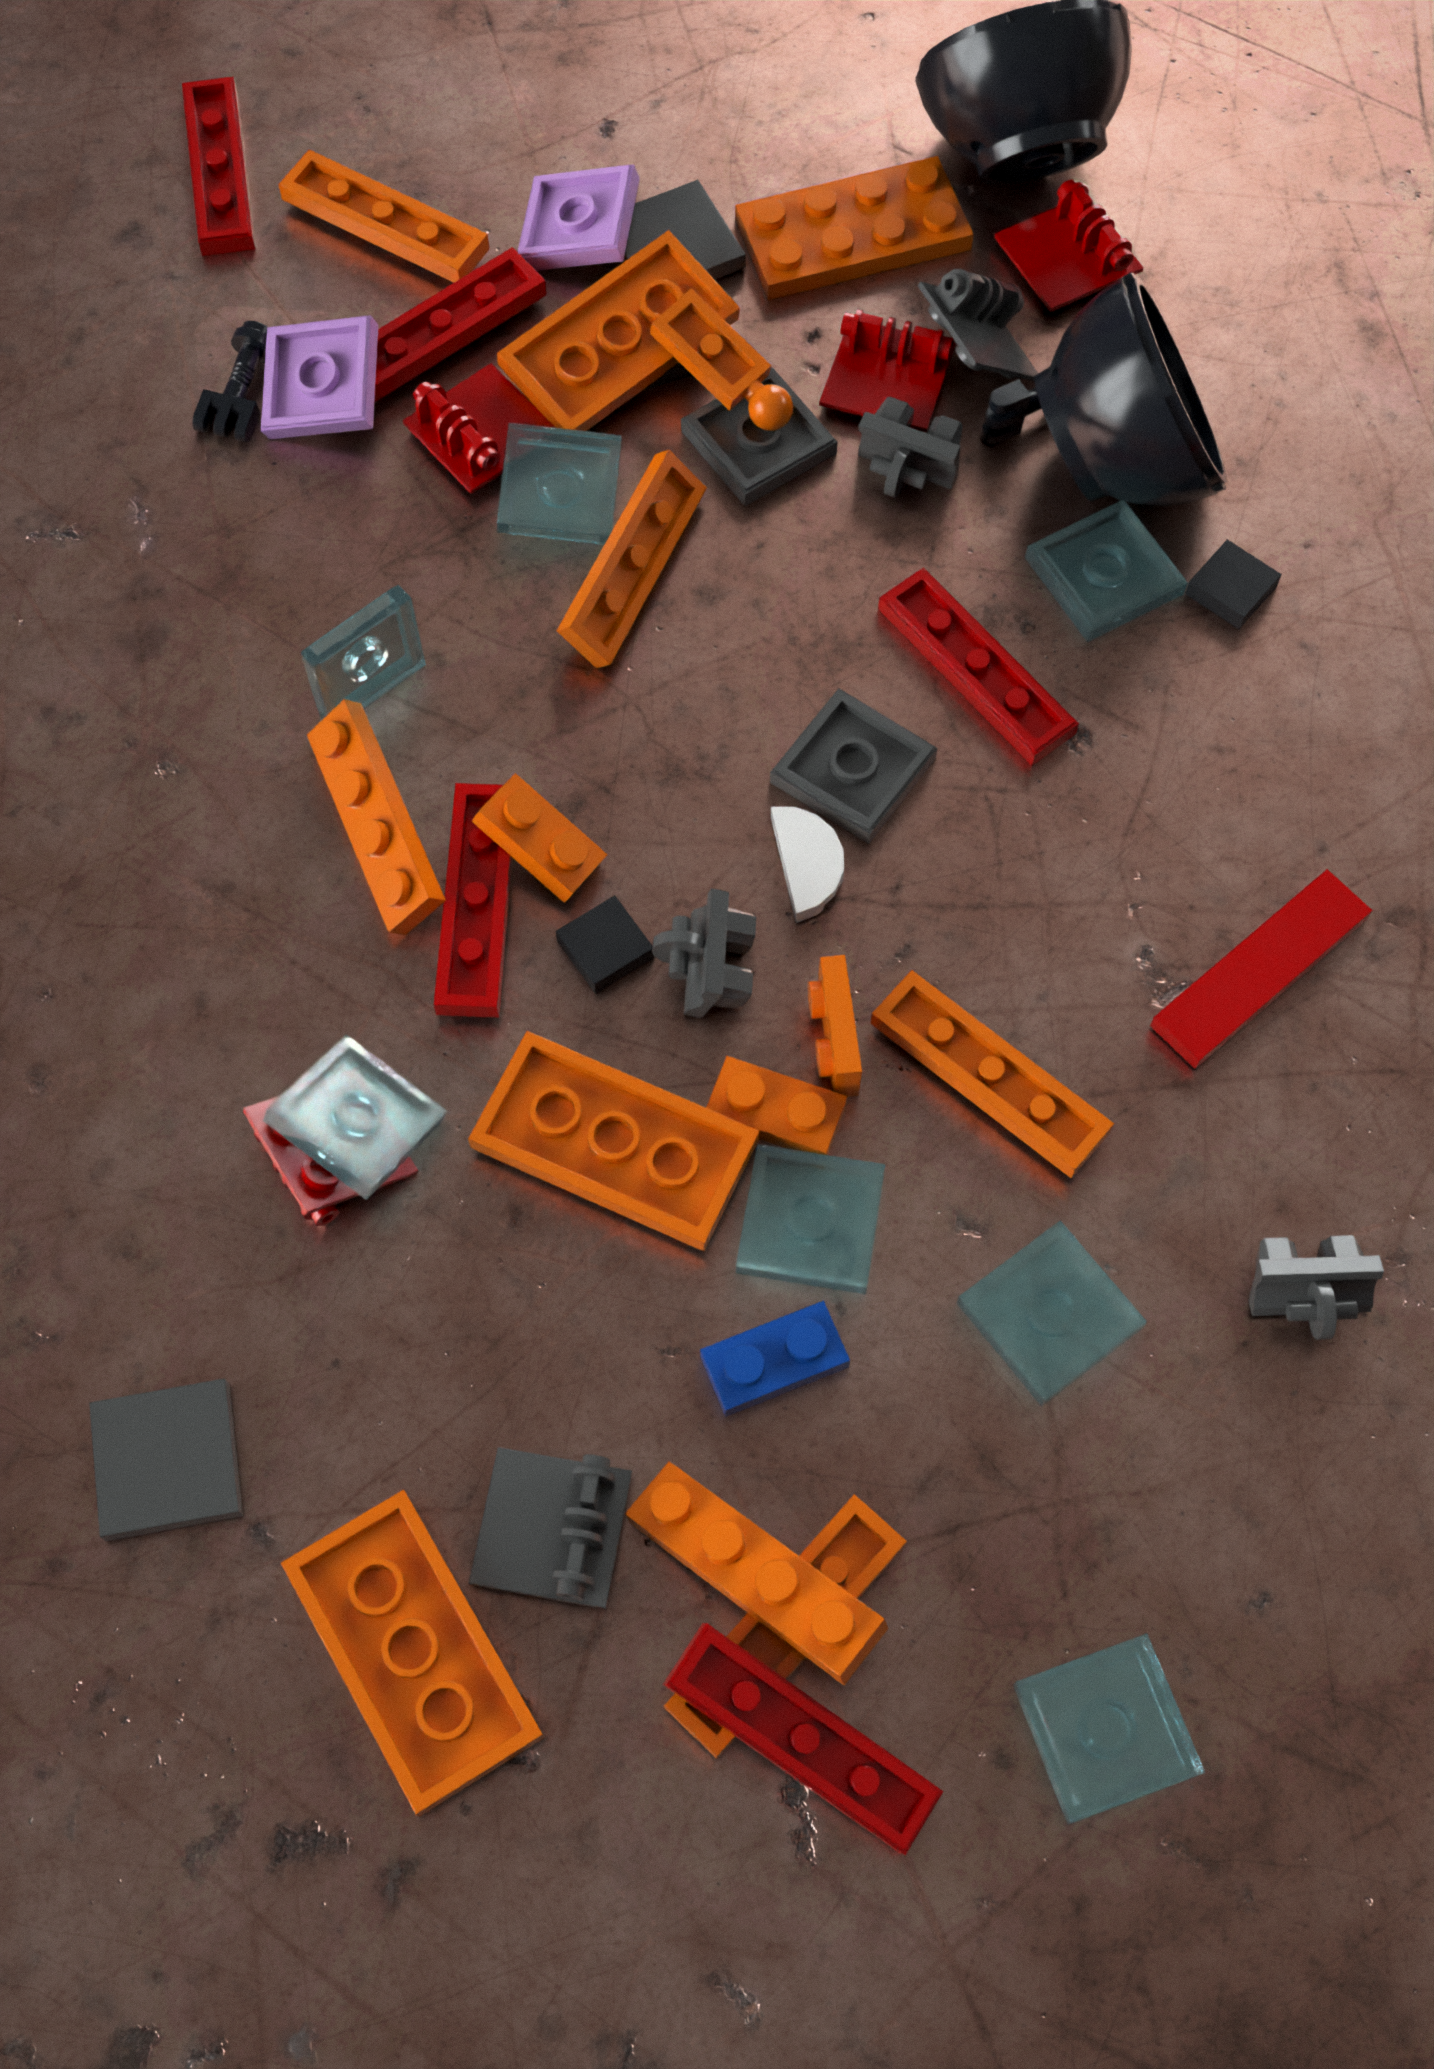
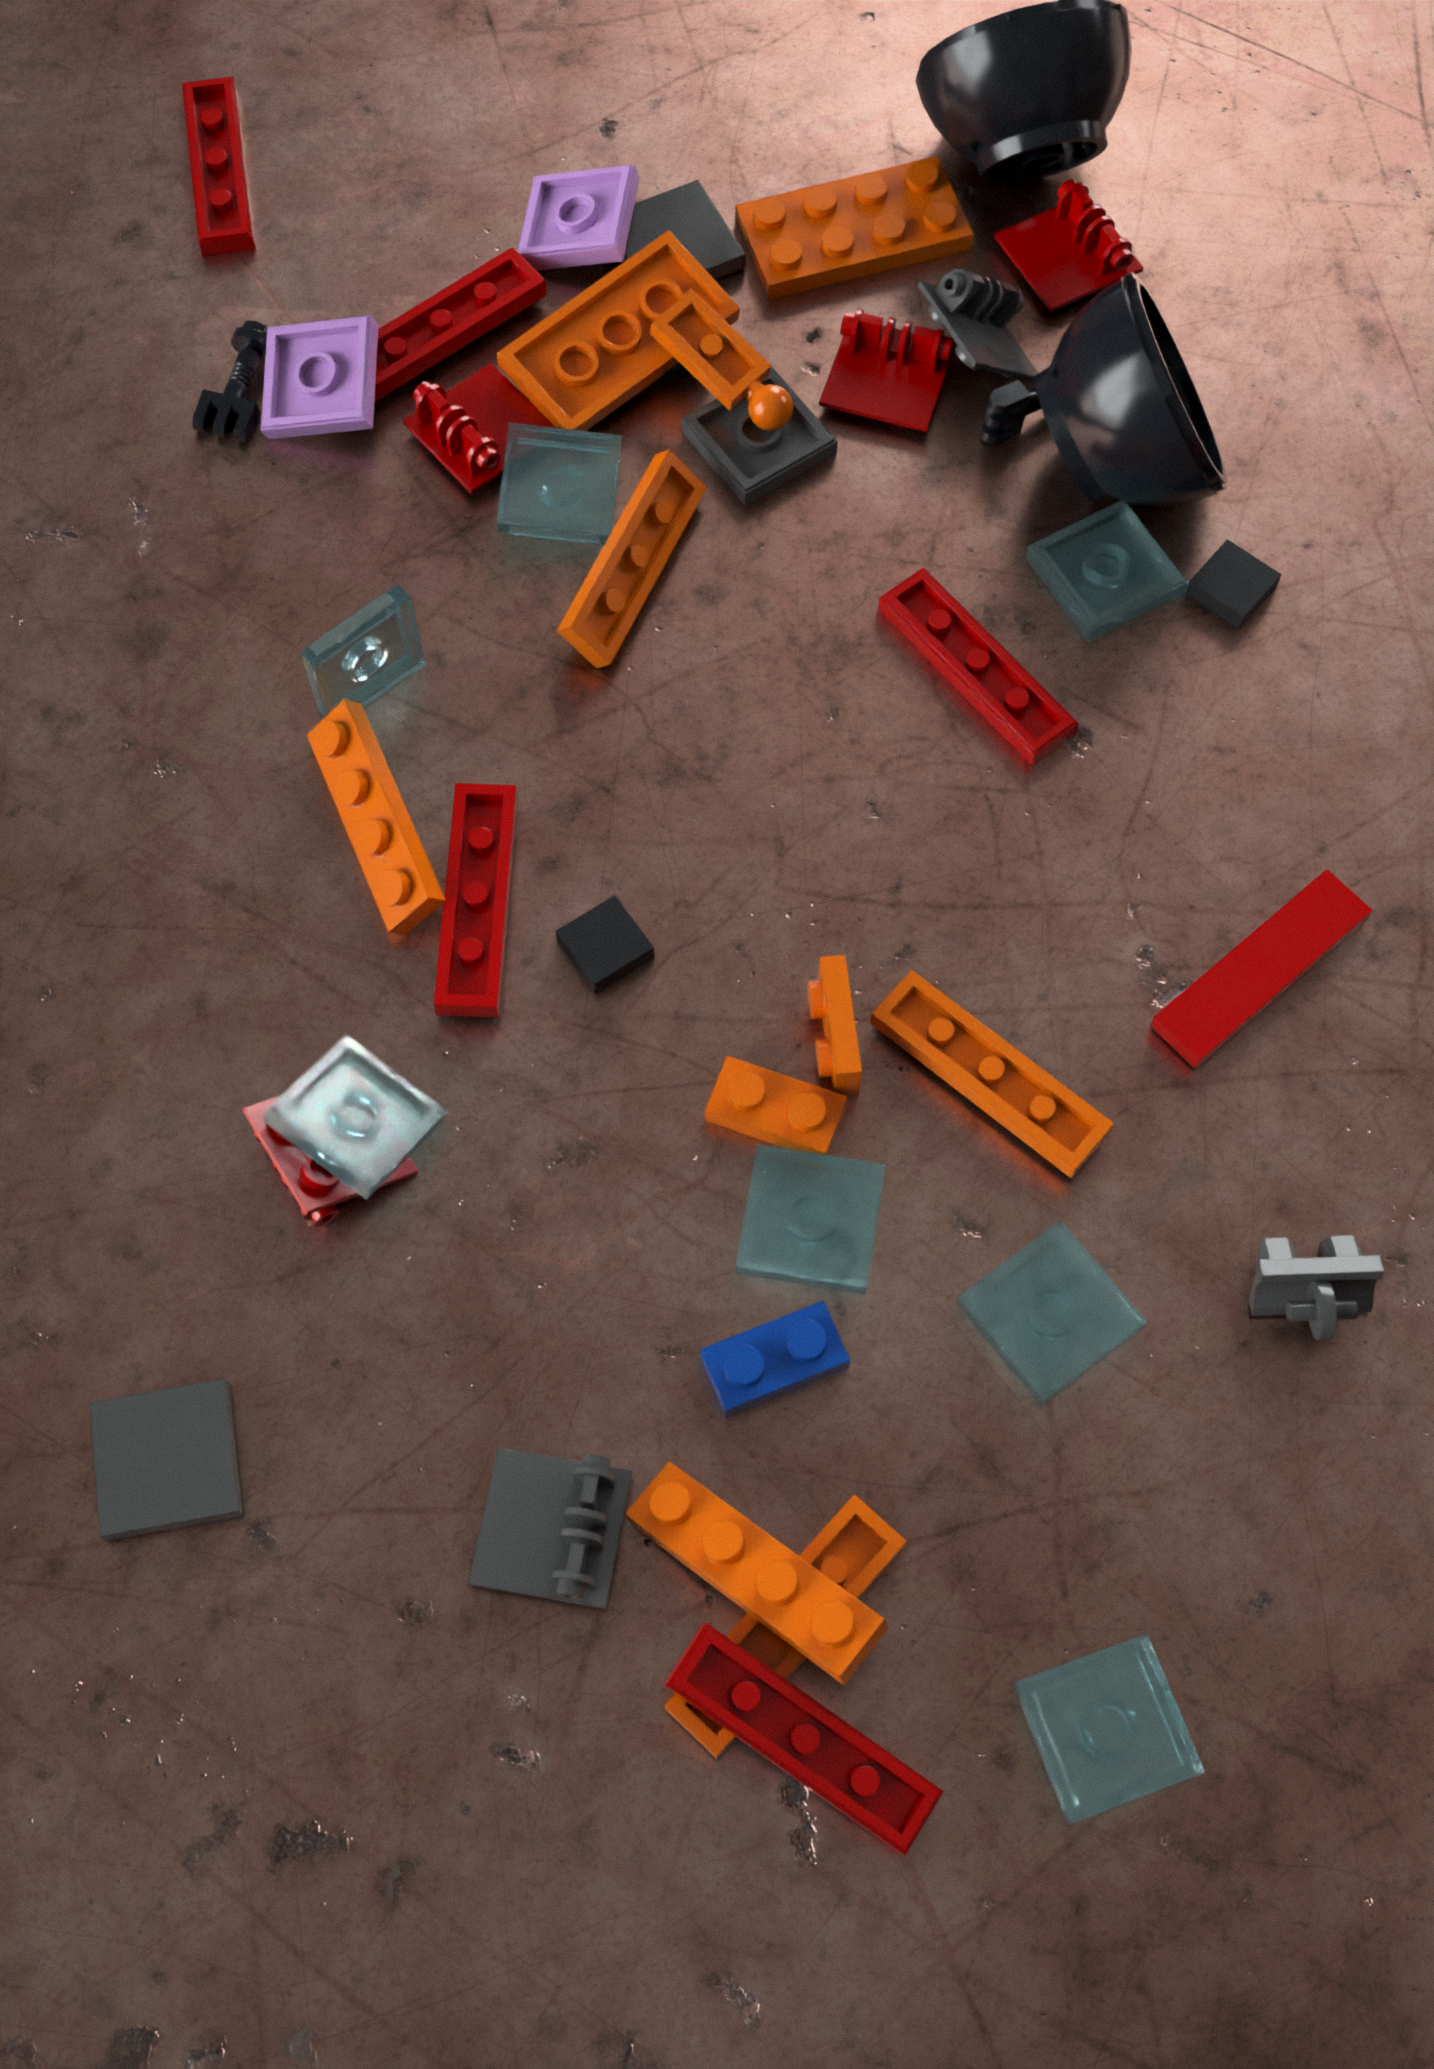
(384, 216): orange plate -> none
(411, 1652): orange plate -> none
(539, 837): orange plate -> none
(614, 1140): orange plate -> none
(698, 951): dark grey hips -> none
(809, 858): white tile -> none
(853, 765): dark grey tile -> none
(906, 453): dark grey hips -> none

